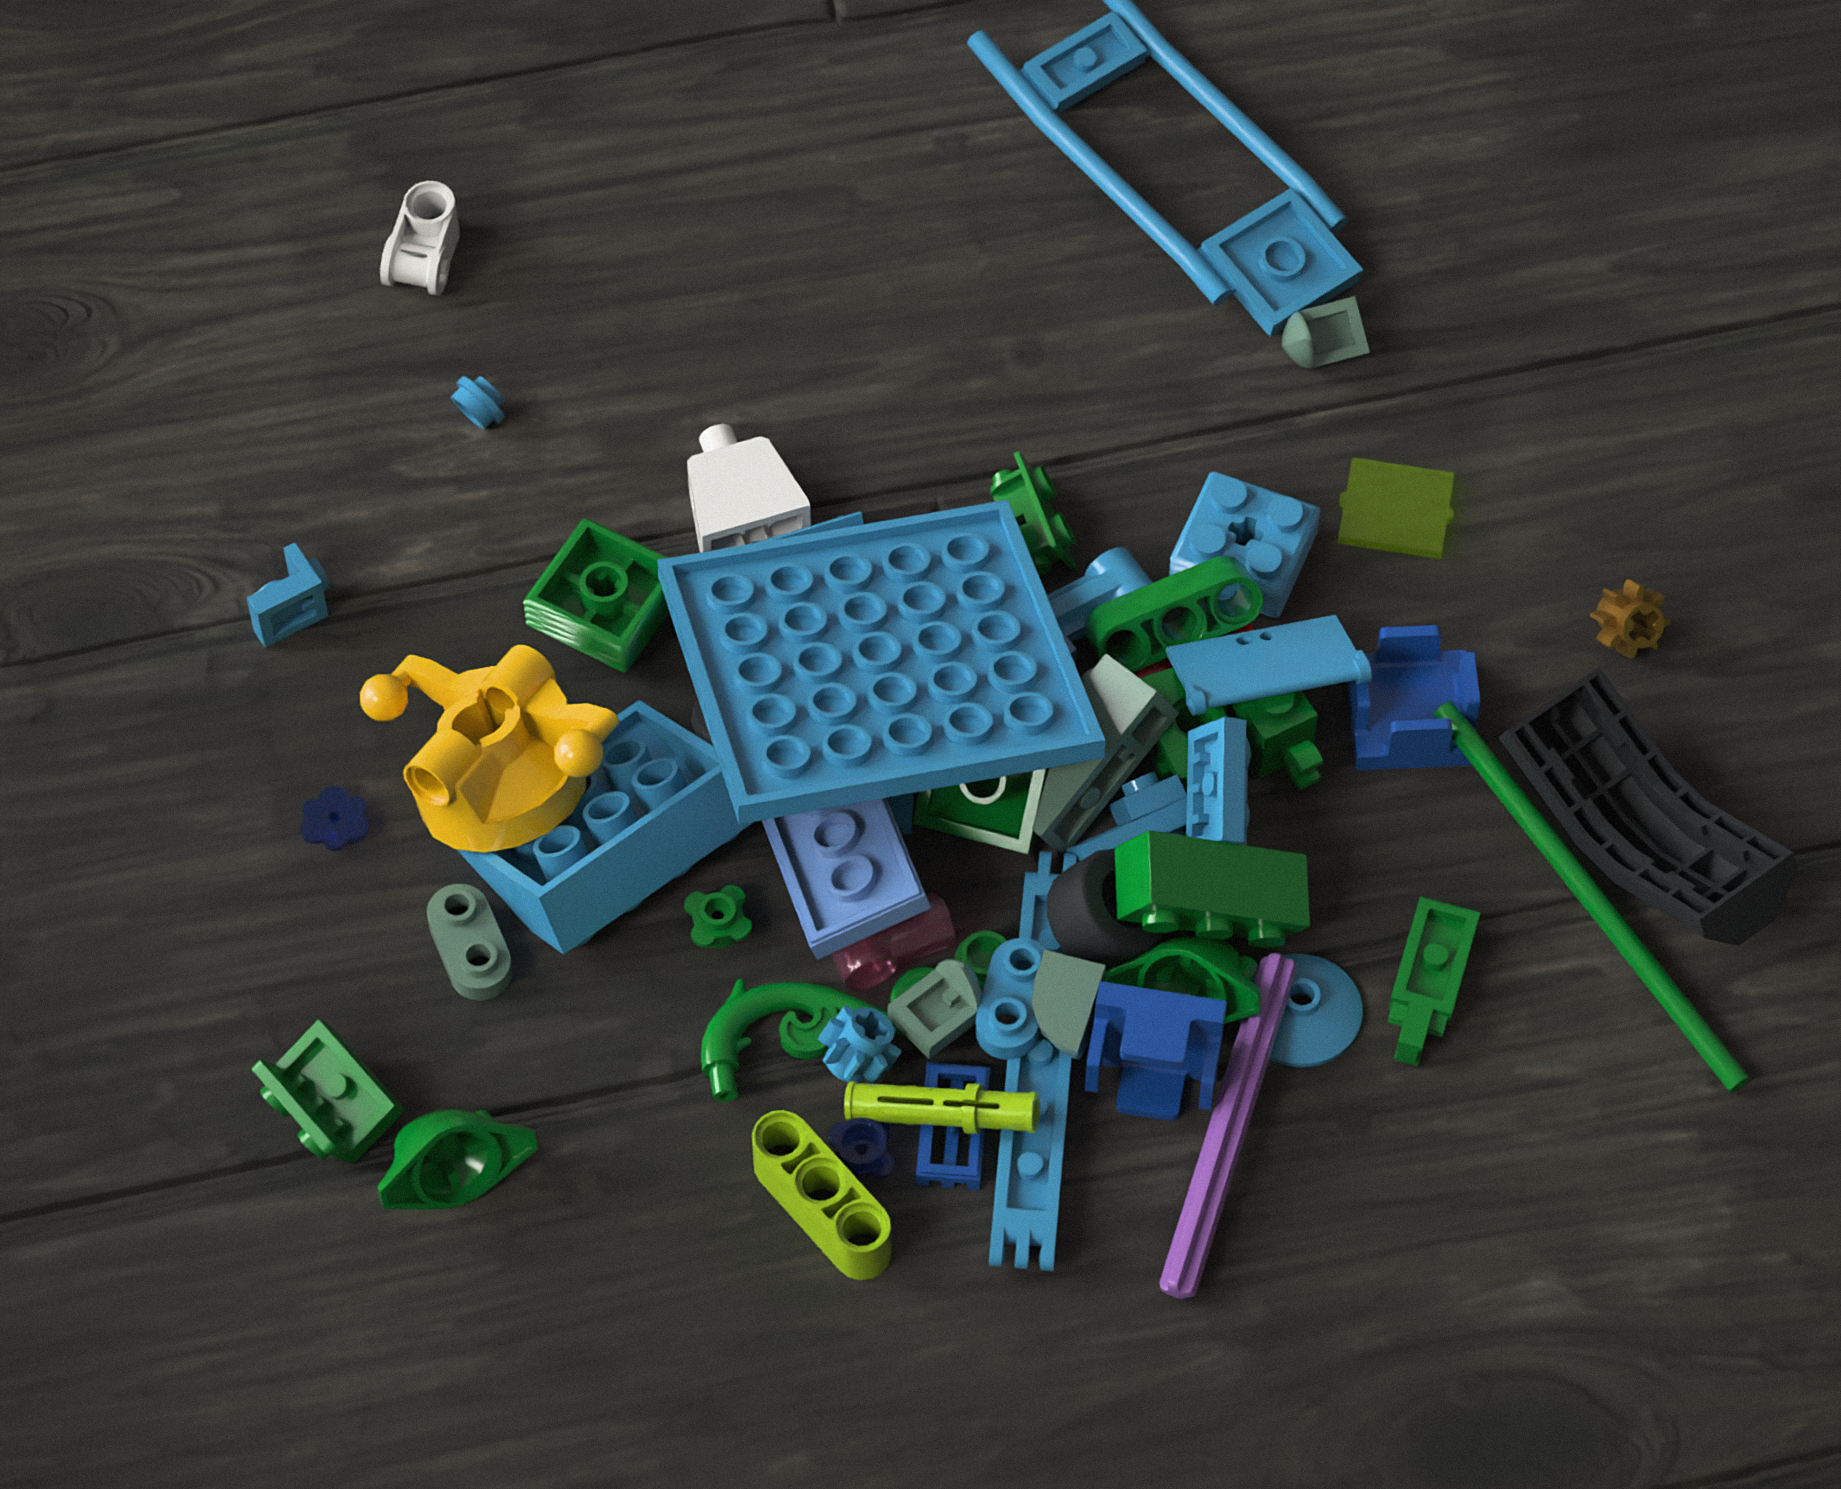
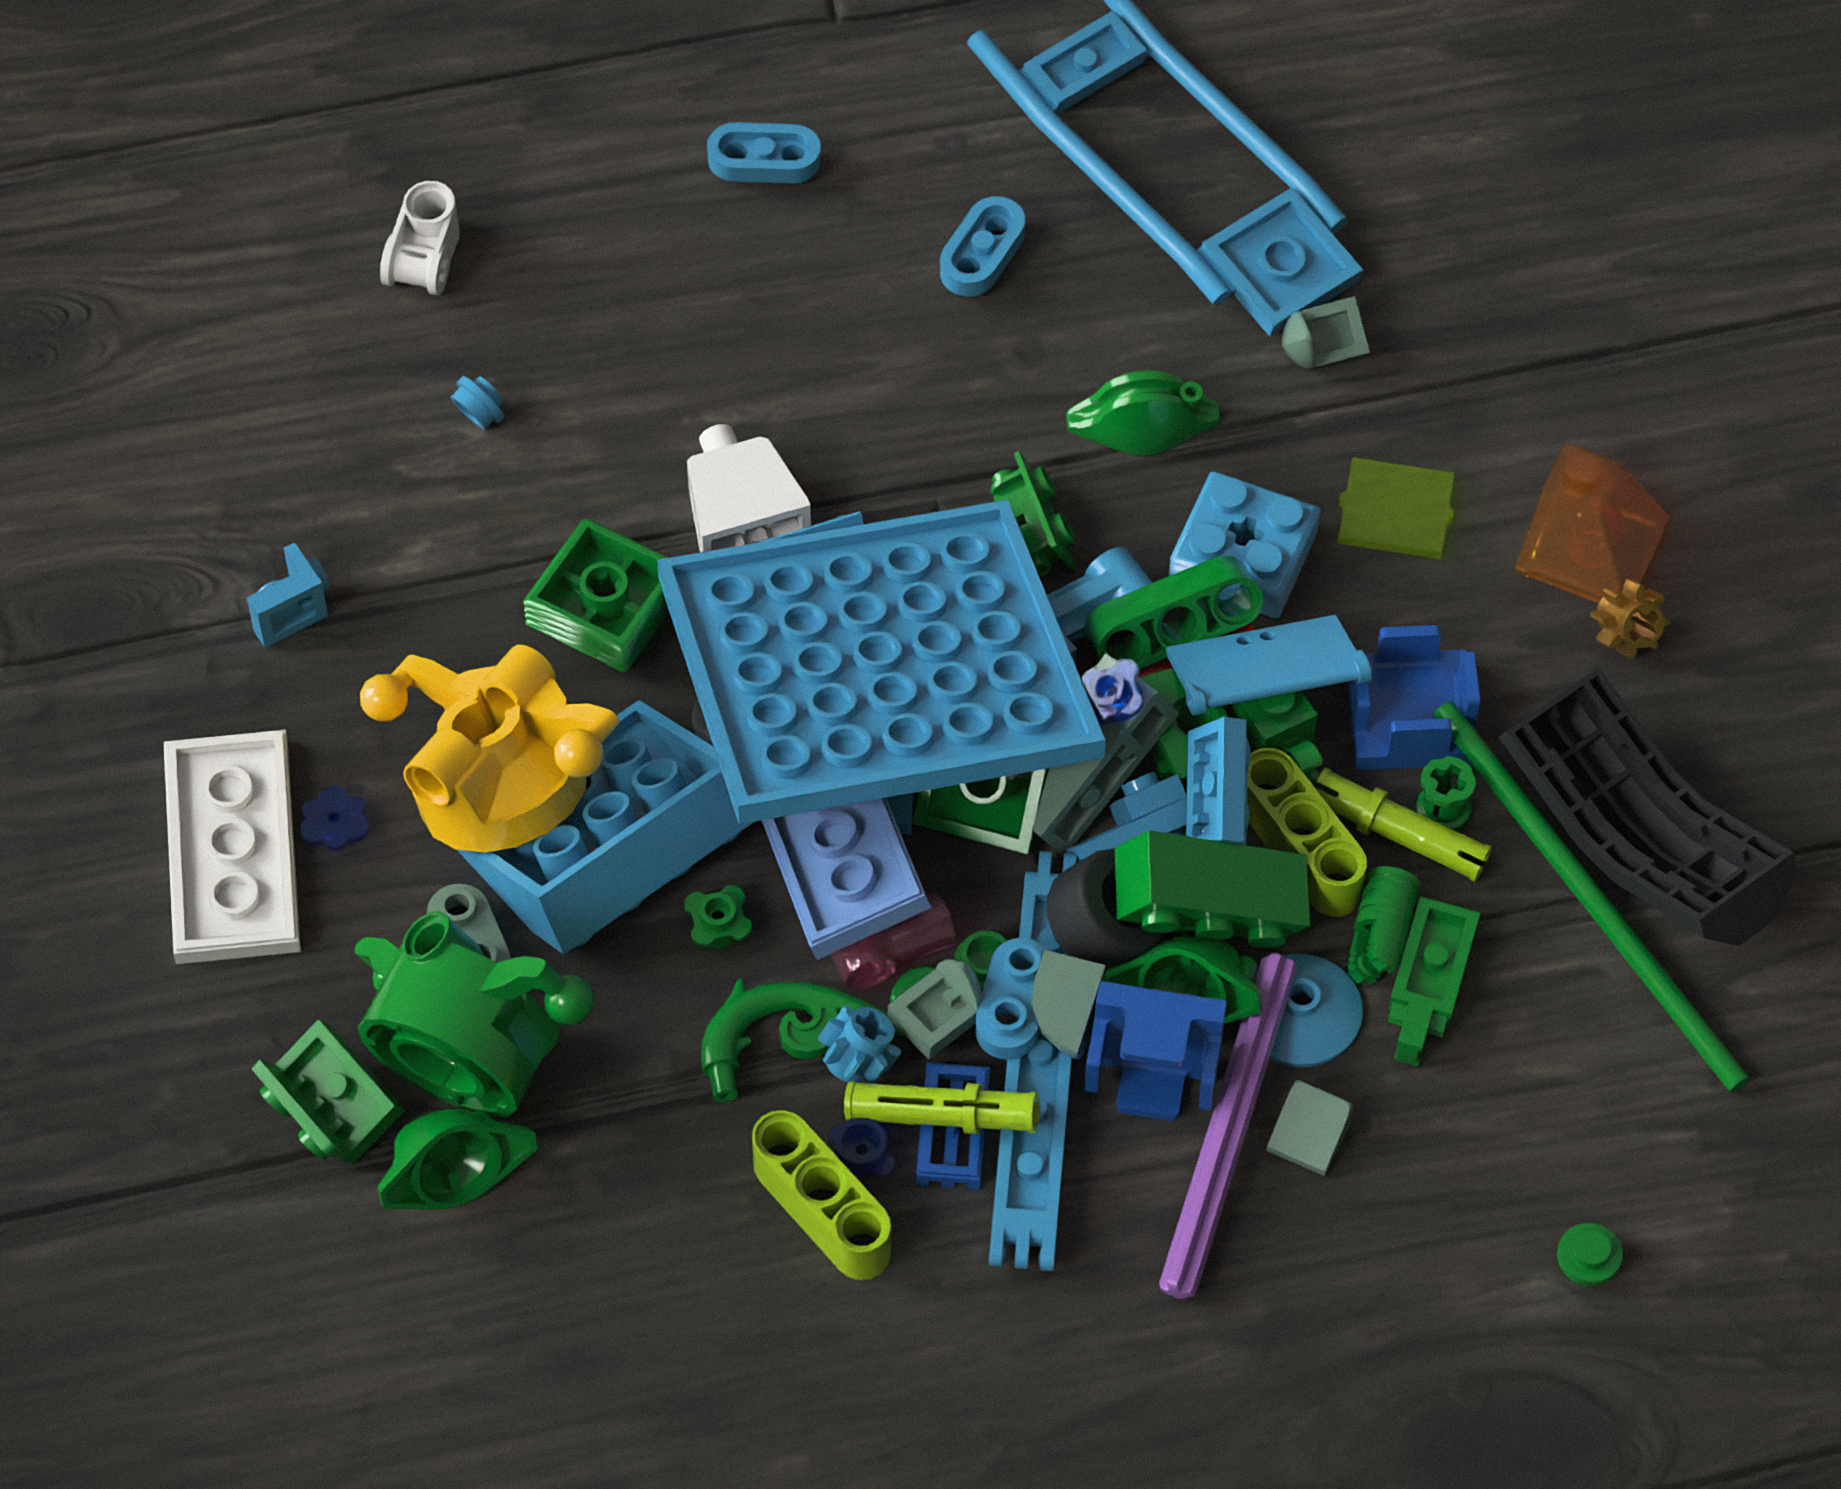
(231, 847): none -> white tile
(461, 1019): none -> green piece
(764, 152): none -> dark azure plate
(980, 251): none -> dark azure plate
(1125, 702): none -> clear blue plate
(1144, 413): none -> green hat
(1300, 806): none -> lime beam
(1310, 1127): none -> sand green slope
(1382, 923): none -> green hinge
(1402, 825): none -> lime pin
(1439, 791): none -> green bush
(1589, 1254): none -> green plate
(1591, 526): none -> clear orange slope

